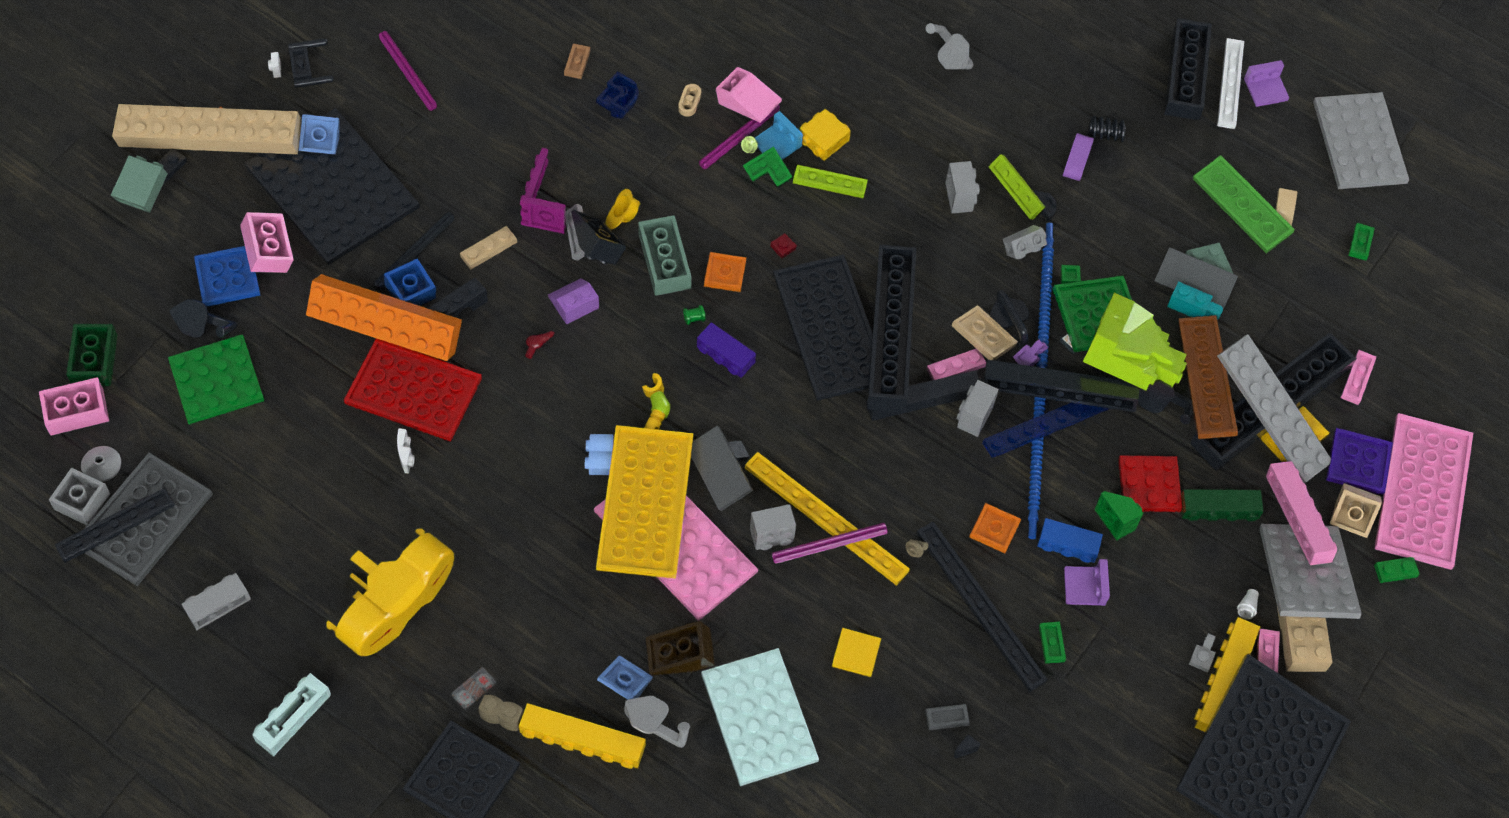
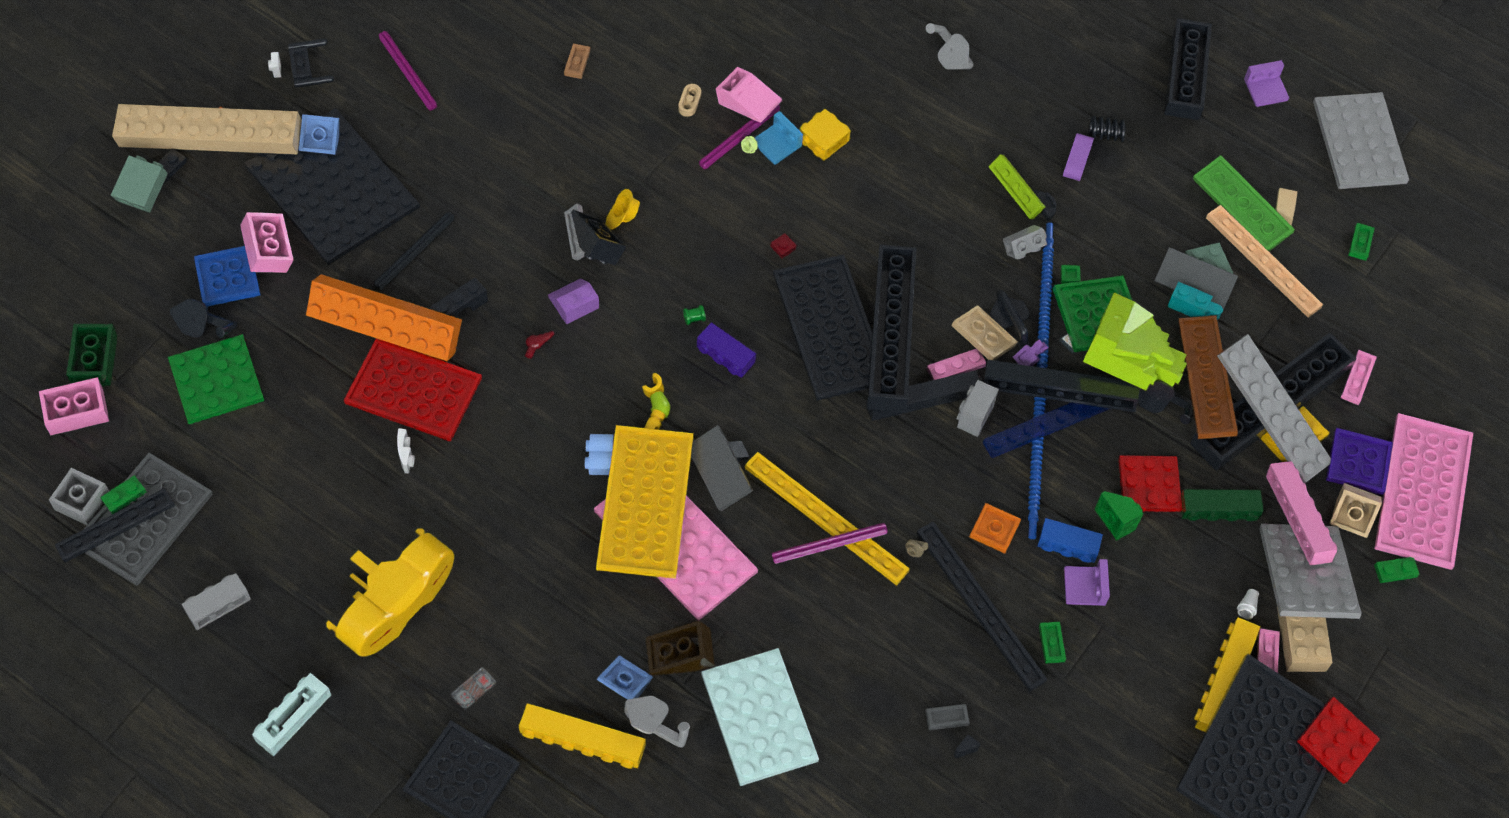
(104, 470): light grey dish -> none
(123, 494): none -> green plate
(410, 283): blue brick -> none
(488, 247): tan plate -> none
(498, 712): dark tan brick -> none
(539, 212): magenta bracket -> none
(619, 95): clear blue brick -> none
(664, 255): sand green brick -> none
(725, 272): orange plate -> none
(769, 163): green plate -> none
(772, 527): light grey brick -> none
(830, 181): lime plate -> none
(856, 652): yellow tile -> none
(961, 187): light grey piece -> none
(1202, 655): light grey plate -> none
(1230, 83): white plate -> none
(1264, 261): none -> light nougat plate
(1338, 740): none -> red plate

